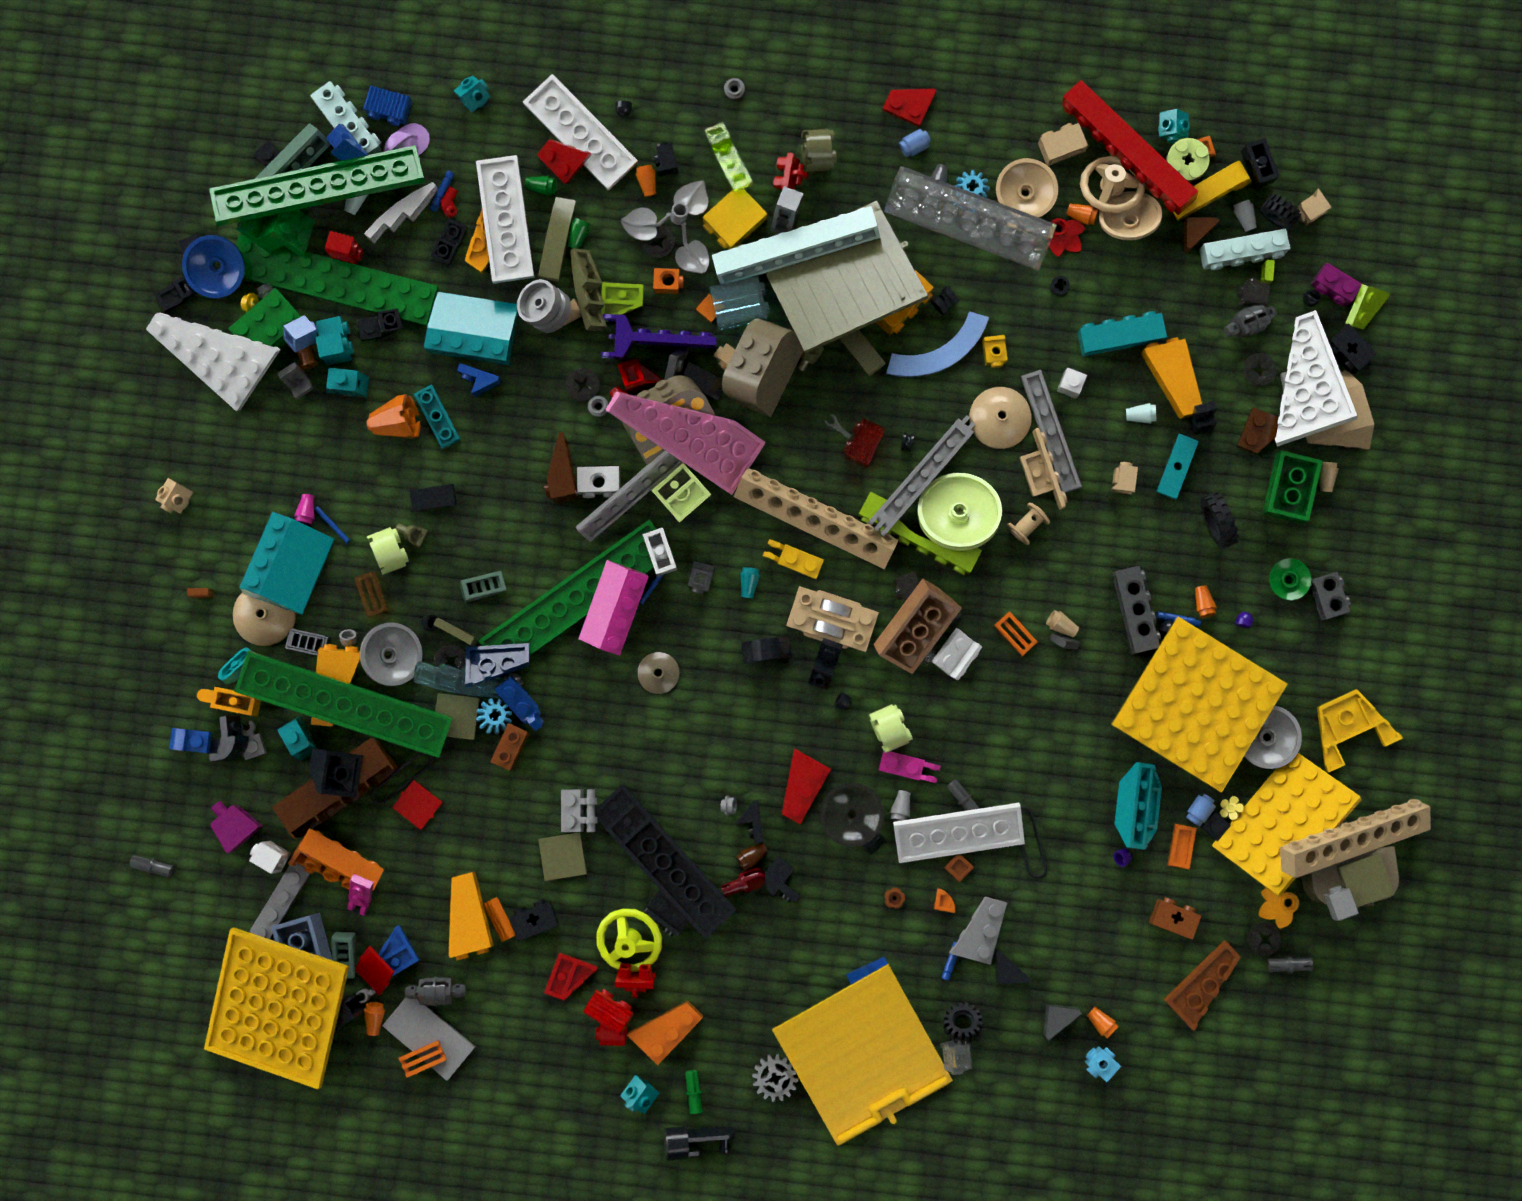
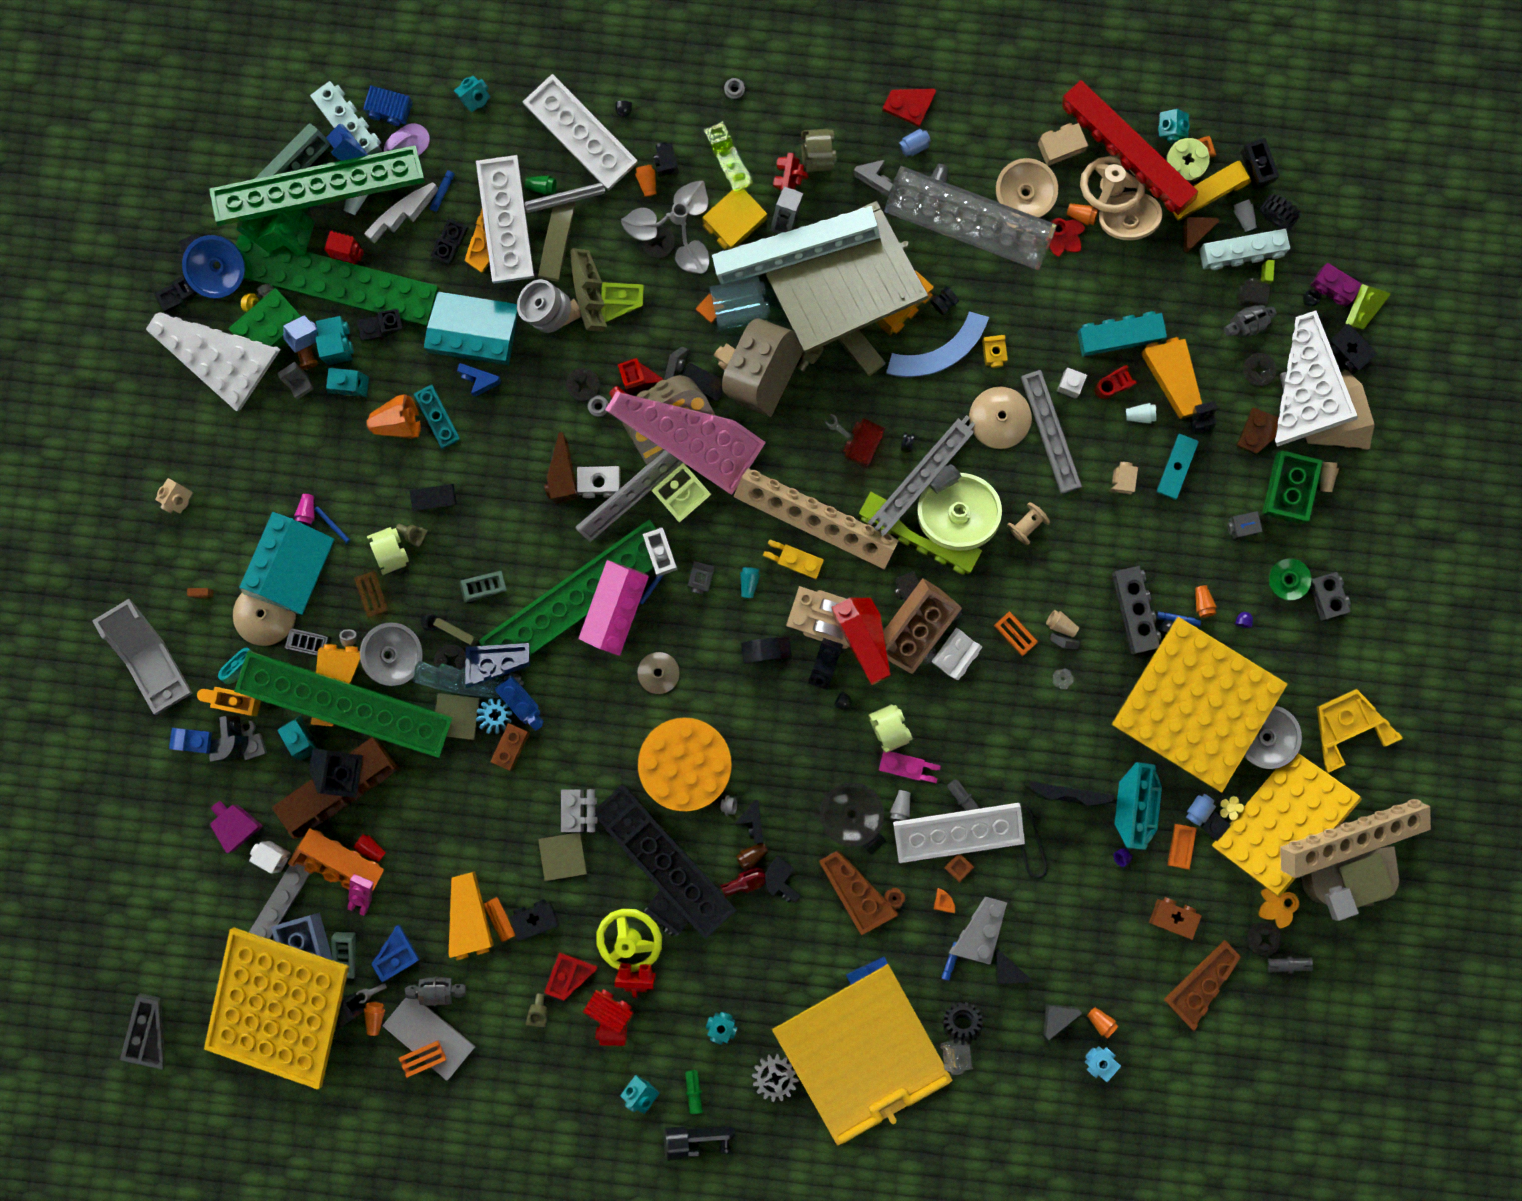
(144, 655): none -> light grey windscreen
(145, 1033): none -> dark grey wedge
(151, 866): dark grey axle -> none
(266, 154): black plate -> none
(369, 848): none -> red cone
(374, 970): red piece -> none
(404, 785): black piece -> none
(417, 804): red piece -> none
(447, 202): red arm -> none
(537, 1013): none -> olive piece
(563, 159): red wing -> none
(564, 197): none -> light grey axle
(578, 231): green cone -> none
(626, 338): dark purple hinge -> none
(659, 276): orange brick -> none
(664, 1032): orange wedge -> none
(684, 764): none -> light orange wheel
(721, 1019): none -> teal brick
(803, 785): red wing -> none
(859, 897): none -> dark orange wing
(863, 630): none -> red wedge
(869, 174): none -> light grey slope
(947, 477): none -> dark grey cone
(978, 183): medium azure gear -> none
(1040, 472): tan bracket -> none
(1054, 282): black bush -> none
(1062, 673): none -> clear plate
(1067, 794): none -> black slope
(1117, 381): none -> red piece
(1219, 520): black tyre -> none
(1244, 525): none -> dark grey brick
(1313, 207): tan window -> none

